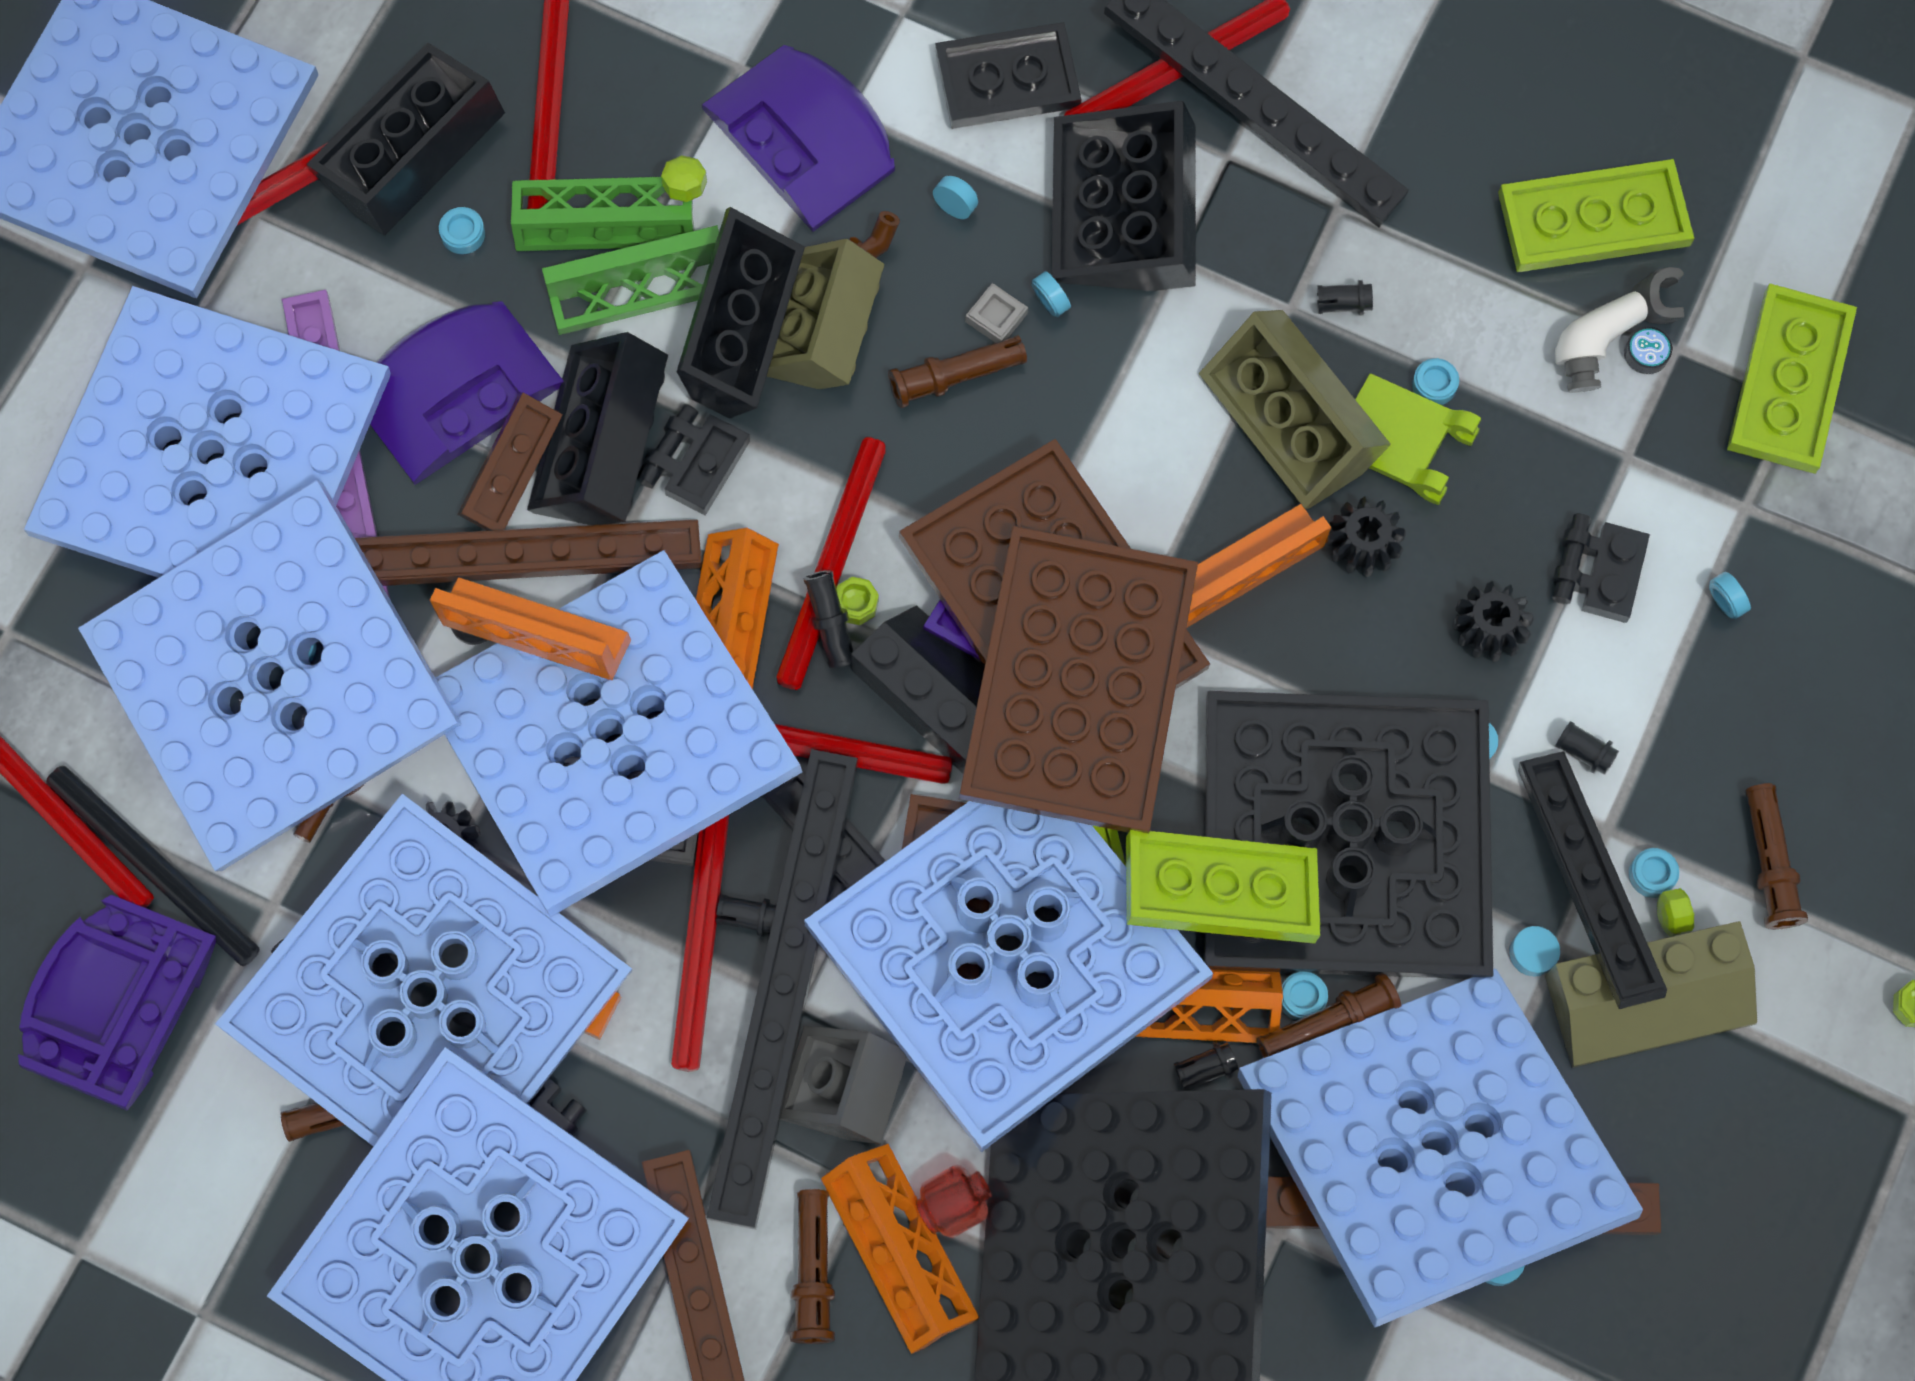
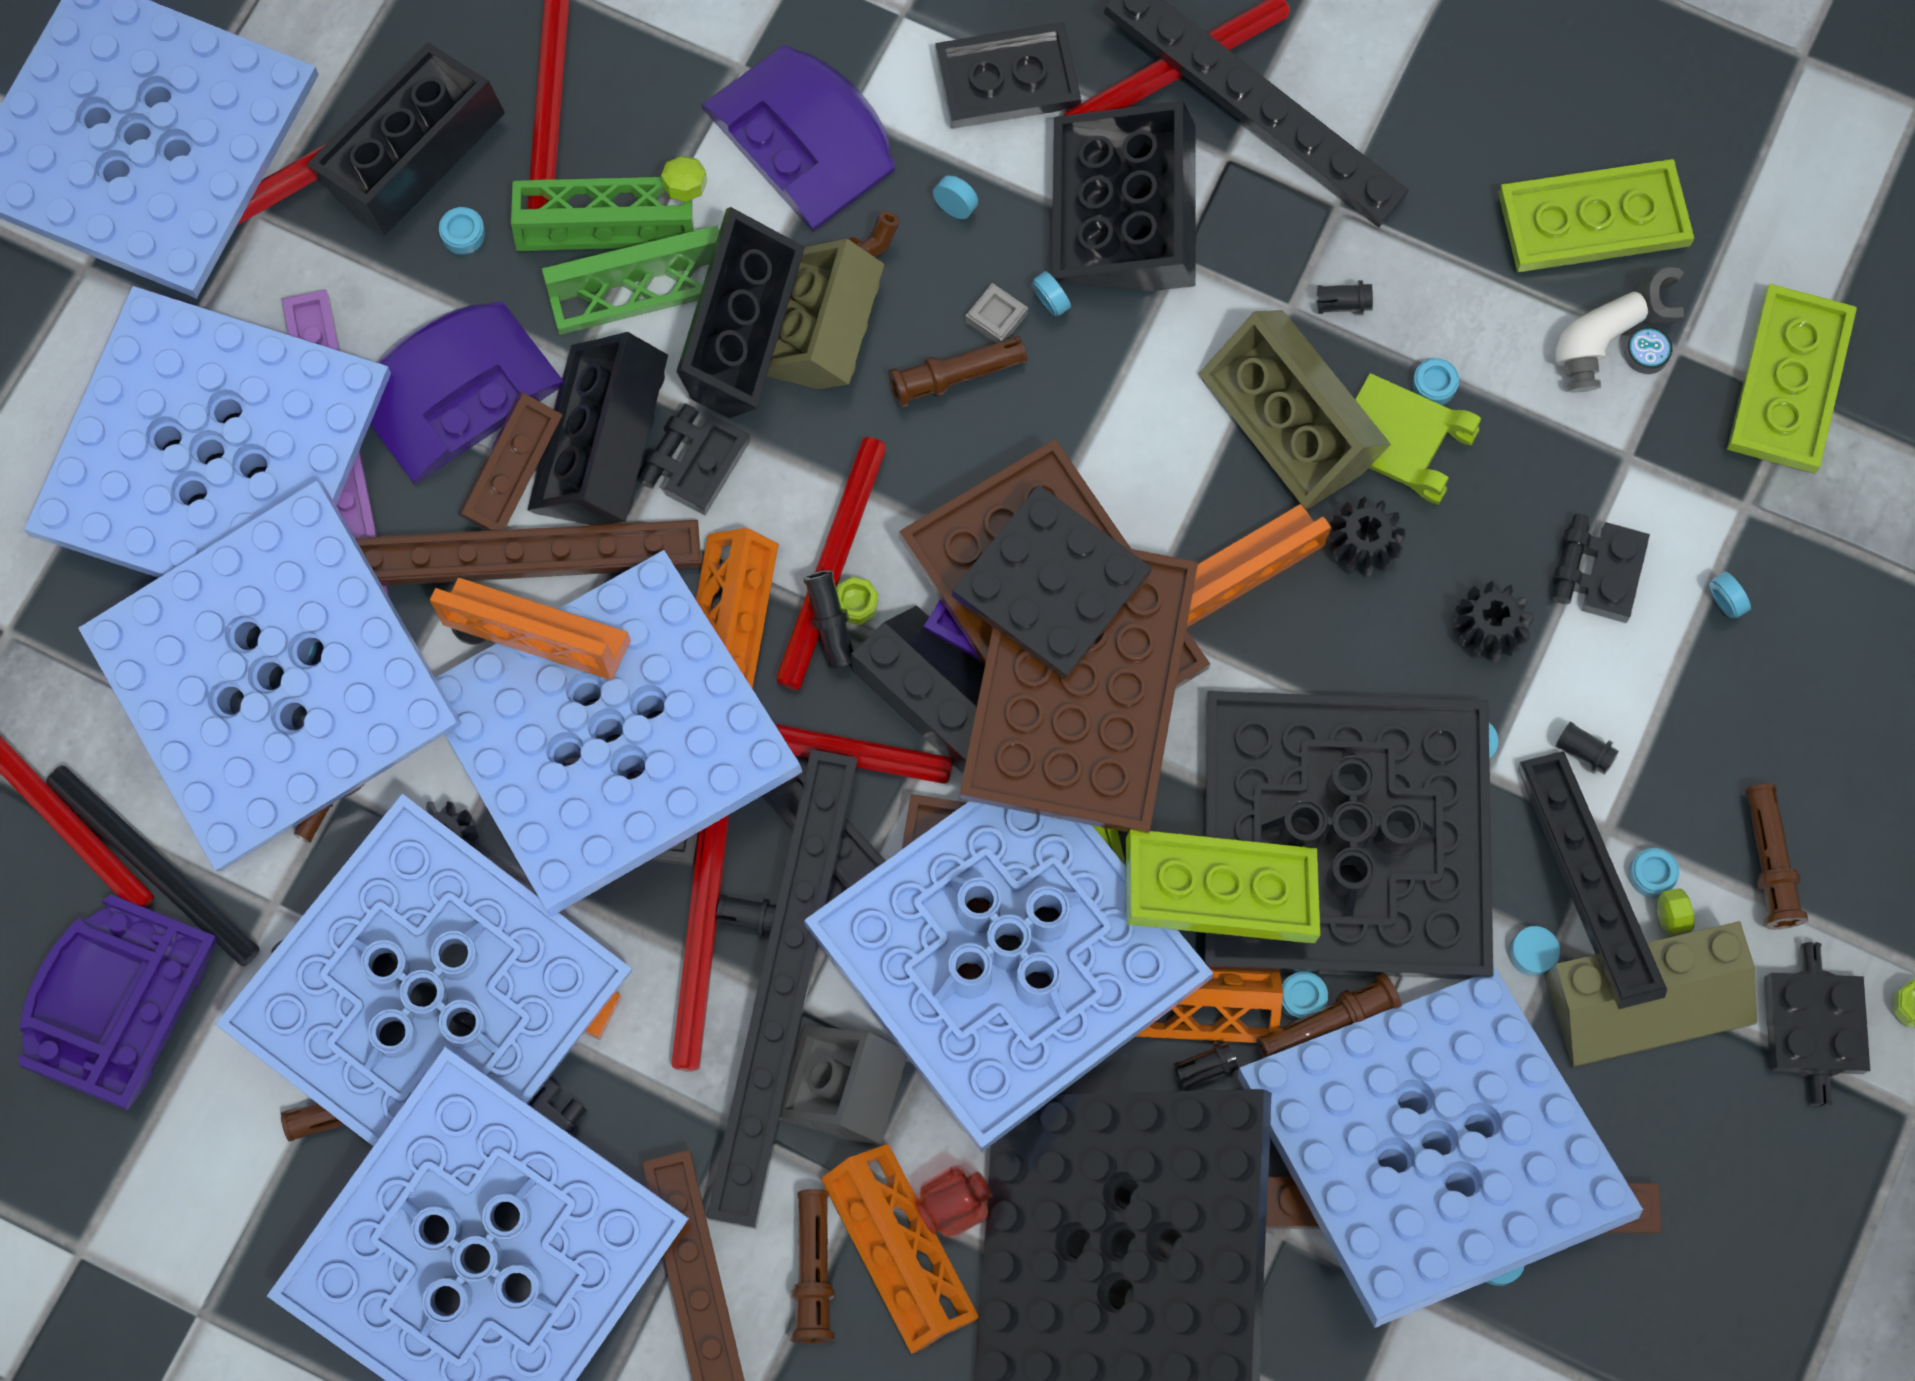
(1051, 582): none -> black plate
(1817, 1024): none -> black plate

